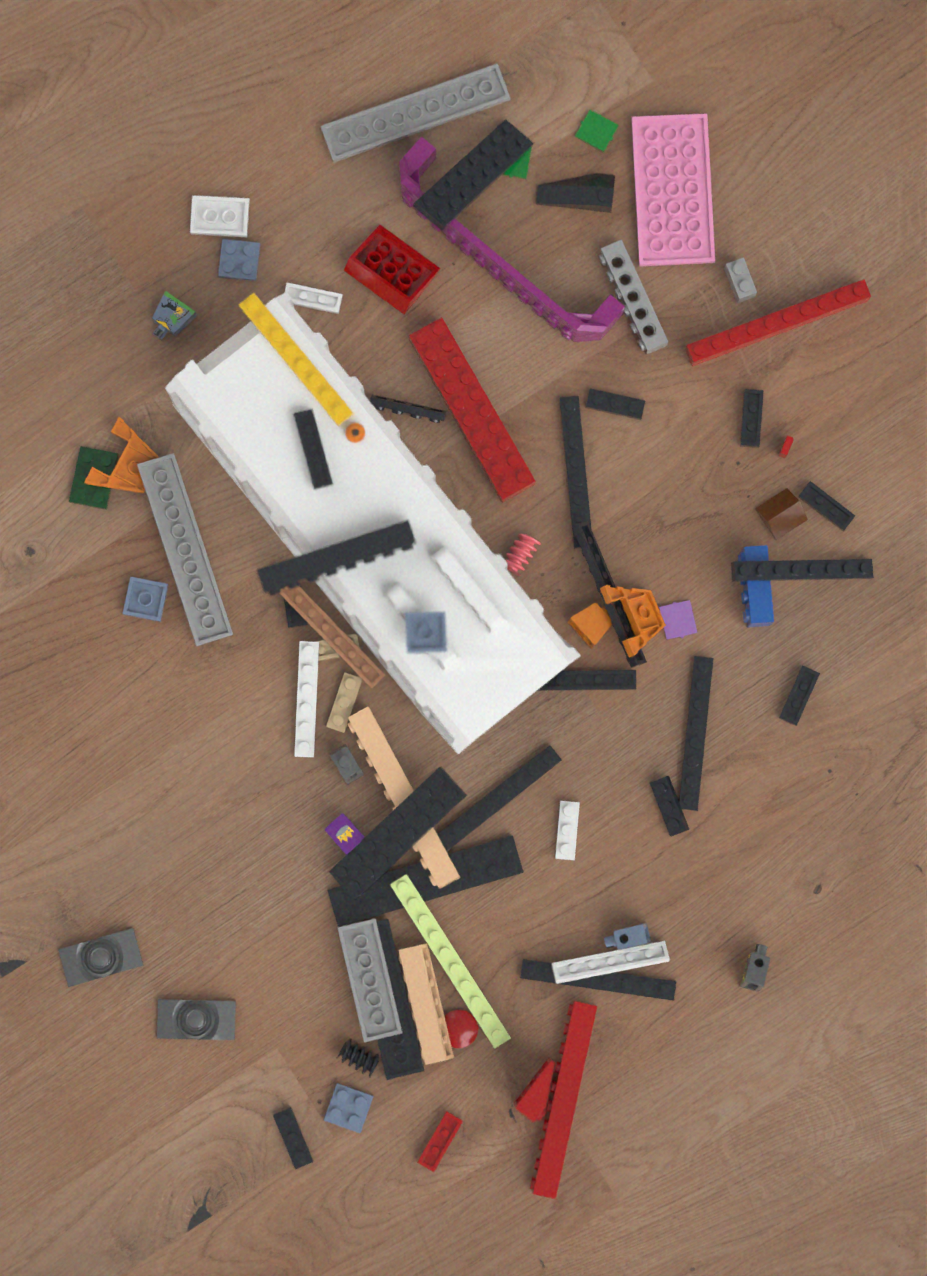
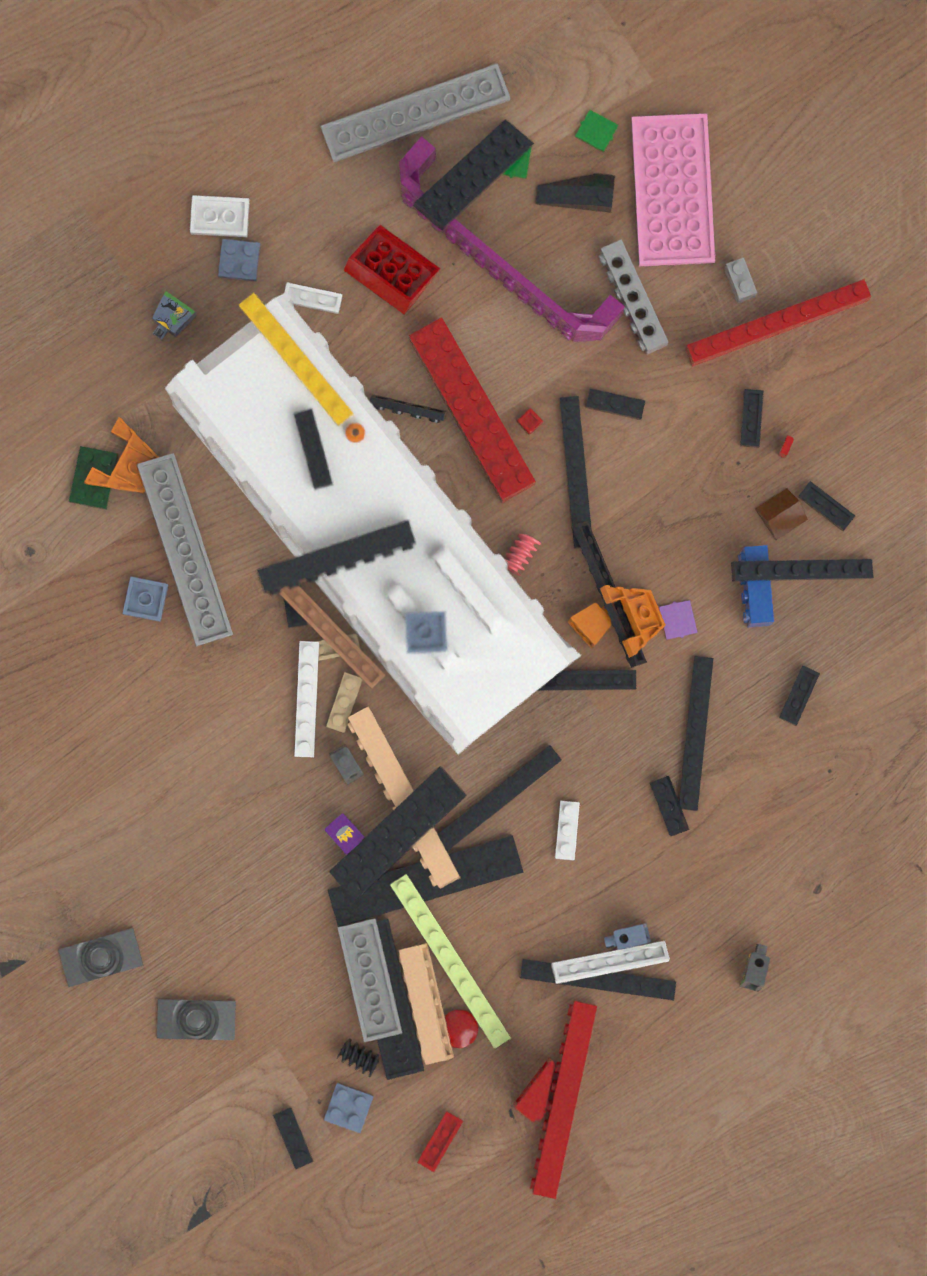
(530, 421): none -> red tile

